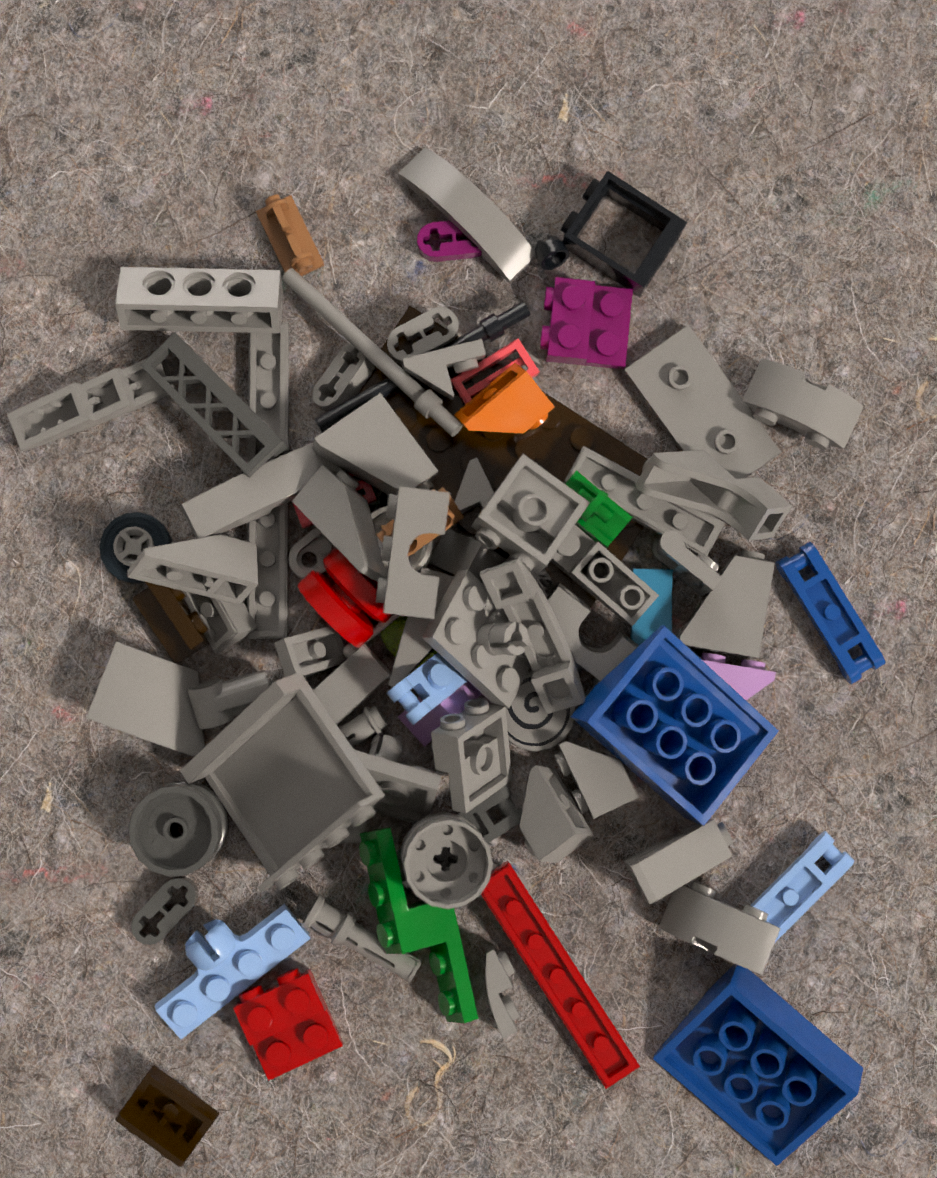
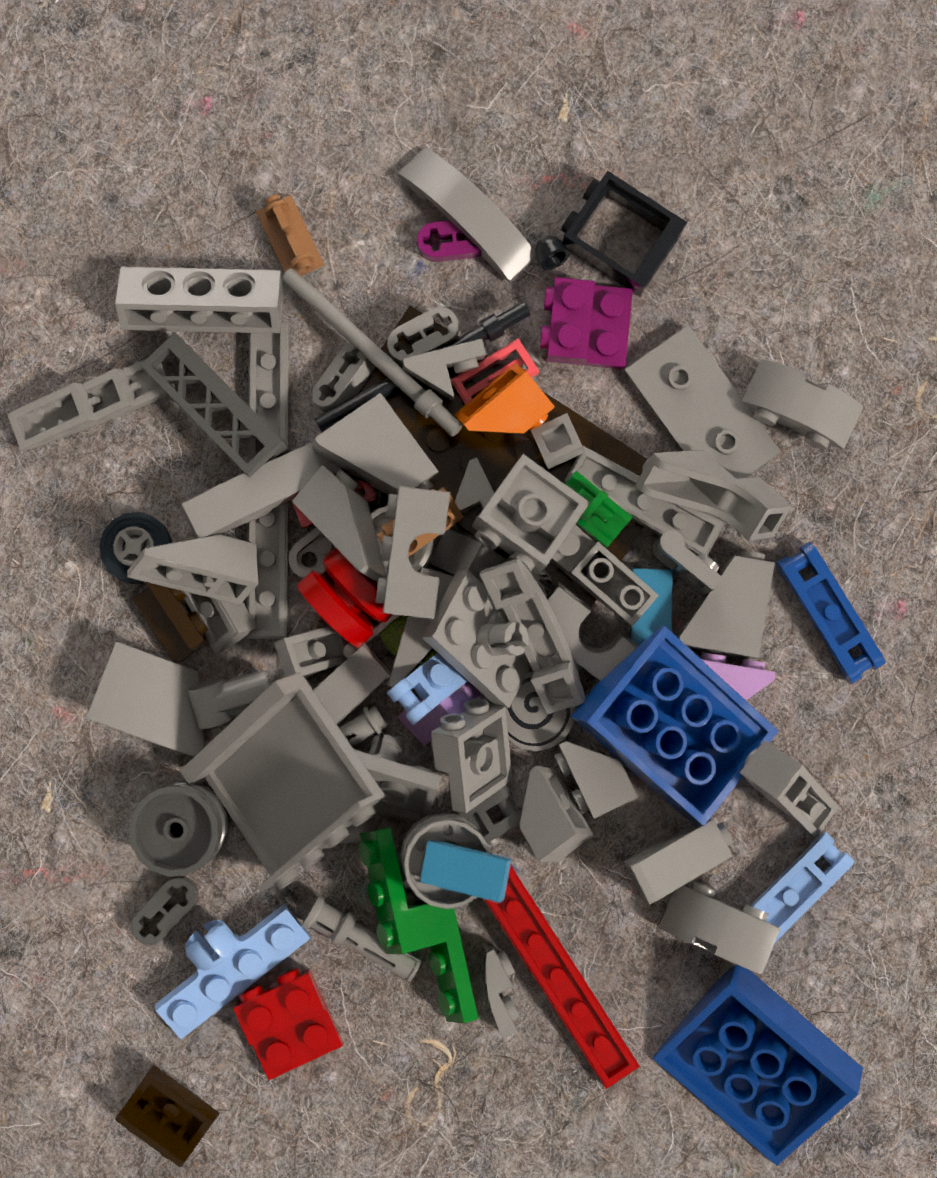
(465, 870): none -> dark azure tile
(557, 441): none -> light grey plate
(789, 787): none -> light grey slope

